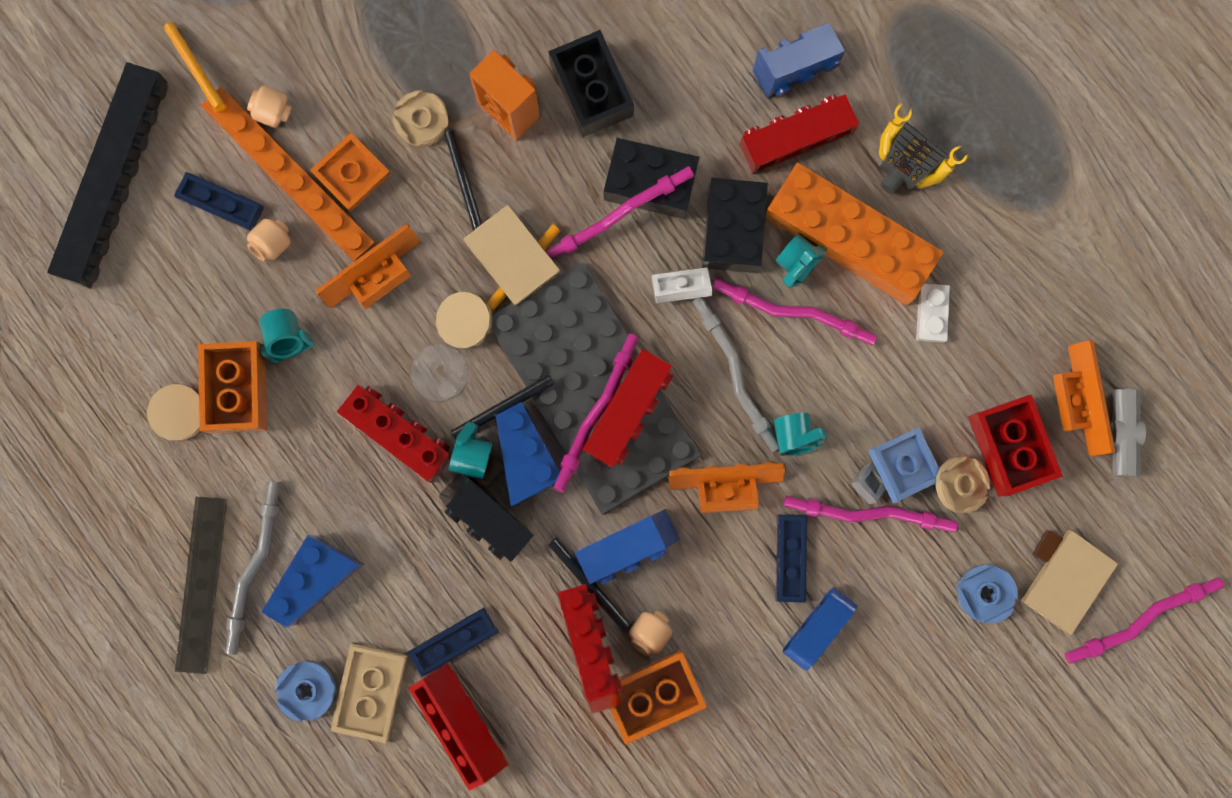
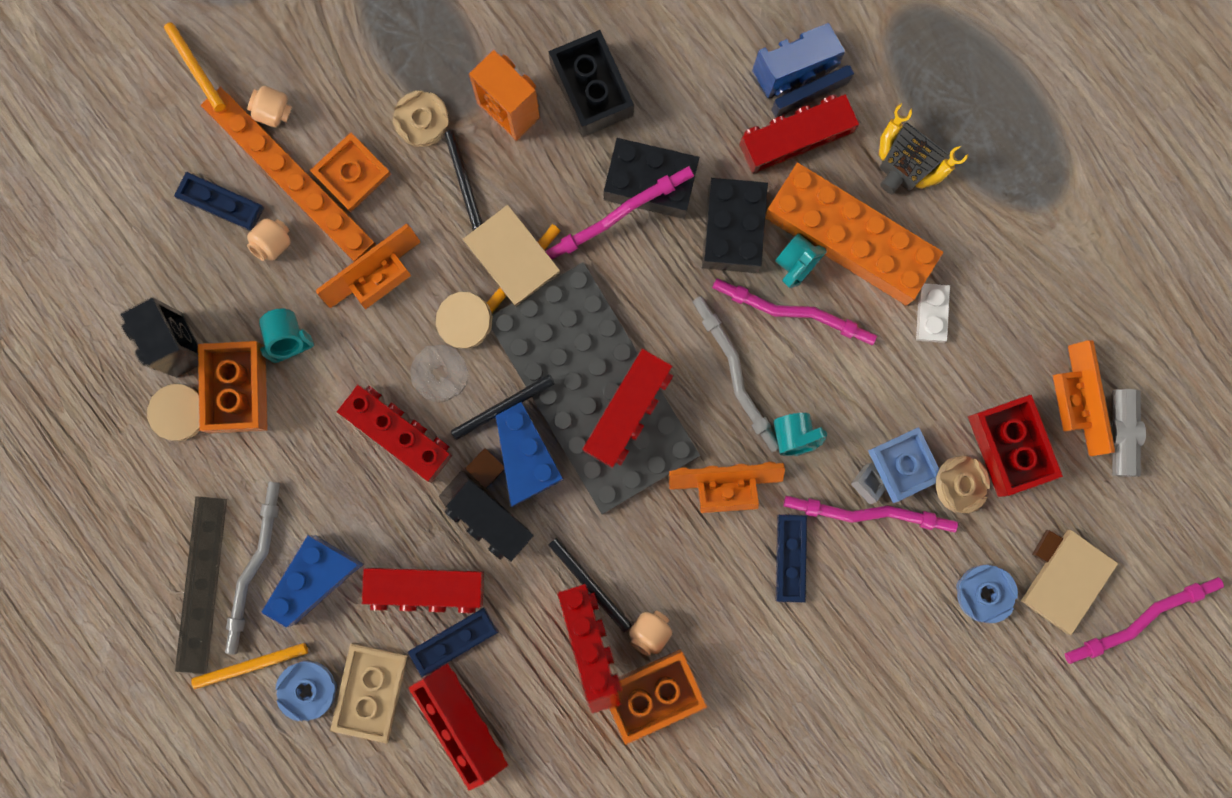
(108, 176): black brick -> none
(161, 337): none -> black brick
(249, 665): none -> light orange bar
(423, 588): none -> red brick
(470, 454): teal piece -> none
(571, 461): dark pink bar -> none
(627, 548): blue wedge -> none
(681, 285): white plate -> none
(812, 91): none -> dark blue tile
(820, 629): blue beam -> none

